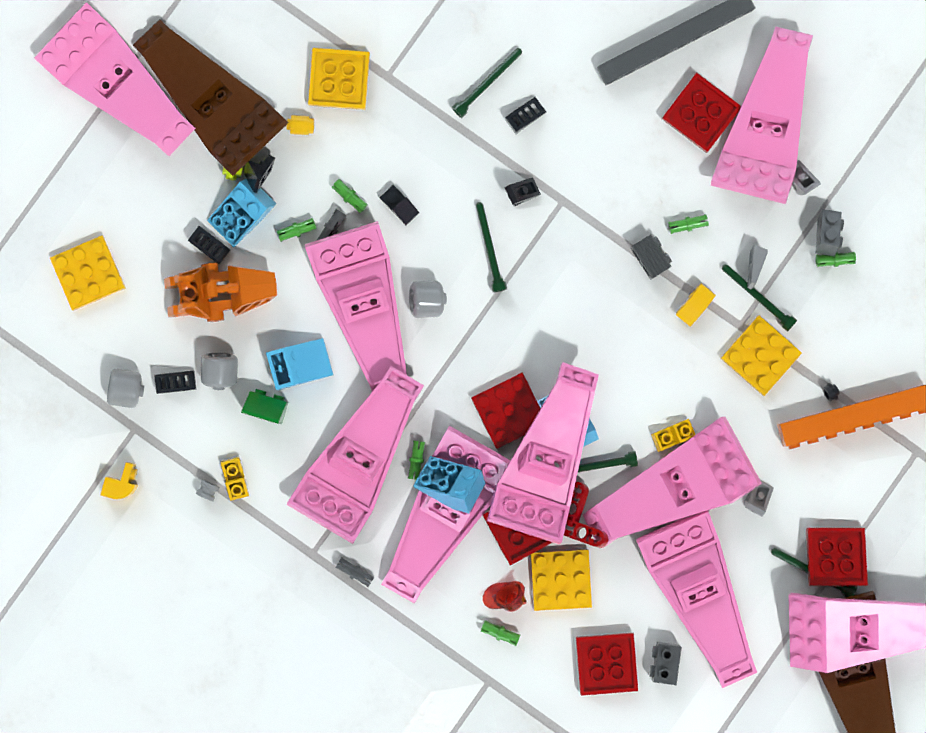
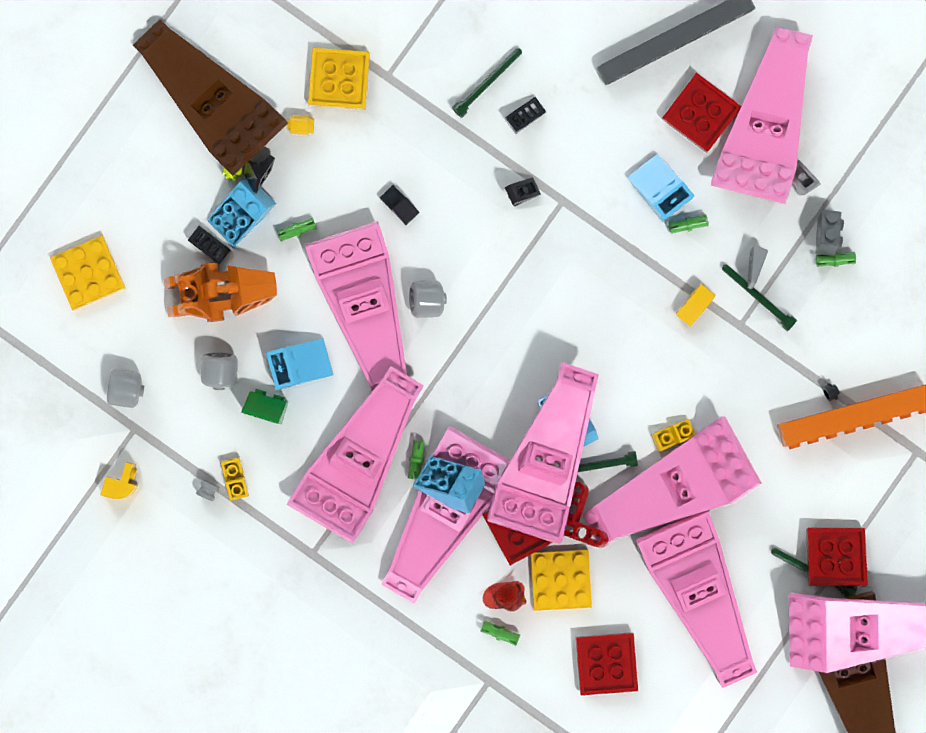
(86, 56): bright pink wing -> none
(158, 382): black slope -> none
(332, 225): dark grey pin -> none
(349, 196): bright green pin -> none
(354, 572): dark grey pin -> none
(498, 283): dark green piece -> none
(507, 409): red plate -> none
(651, 257): dark grey brick -> none
(660, 187): none -> medium azure slope
(666, 663): dark grey brick -> none
(759, 498): light grey slope -> none
(761, 355): yellow plate -> none

